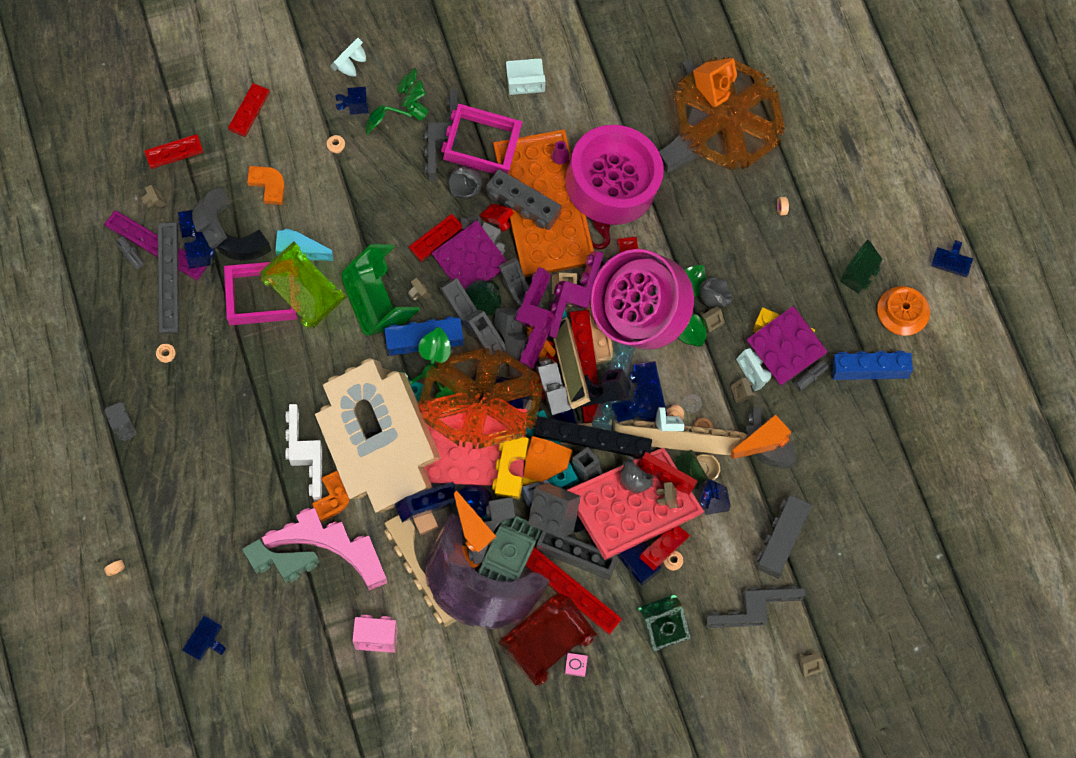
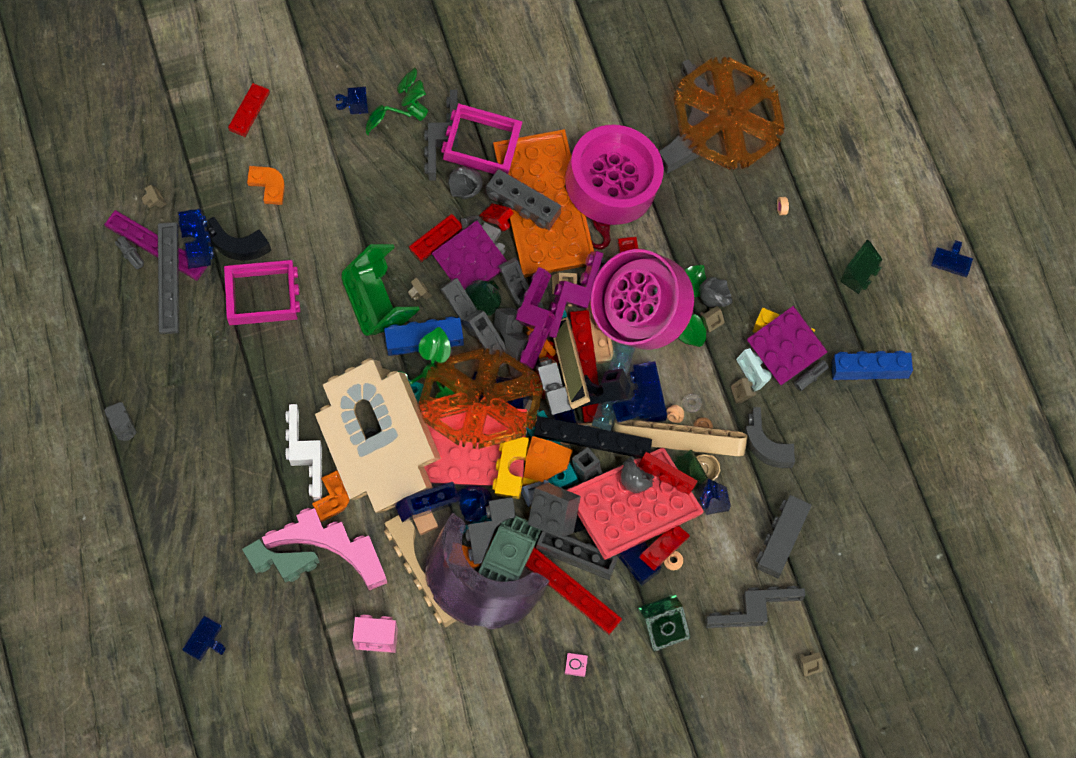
(114, 568): light nougat tile -> none
(163, 348): light nougat plate -> none
(173, 151): red plate -> none
(205, 216): dark grey arch -> none
(302, 286): clear neon green windscreen -> none
(309, 247): medium azure slope -> none
(335, 148): light nougat plate -> none
(343, 62): light aqua tile -> none
(473, 526): orange slope -> none
(525, 76): light aqua bracket -> none
(547, 637): clear red windscreen -> none
(560, 153): magenta cone -> none
(668, 423): light aqua tile -> none
(670, 495): dark tan tile -> none
(715, 79): orange slope -> none
(766, 438): orange slope -> none
(903, 311): orange piece -> none

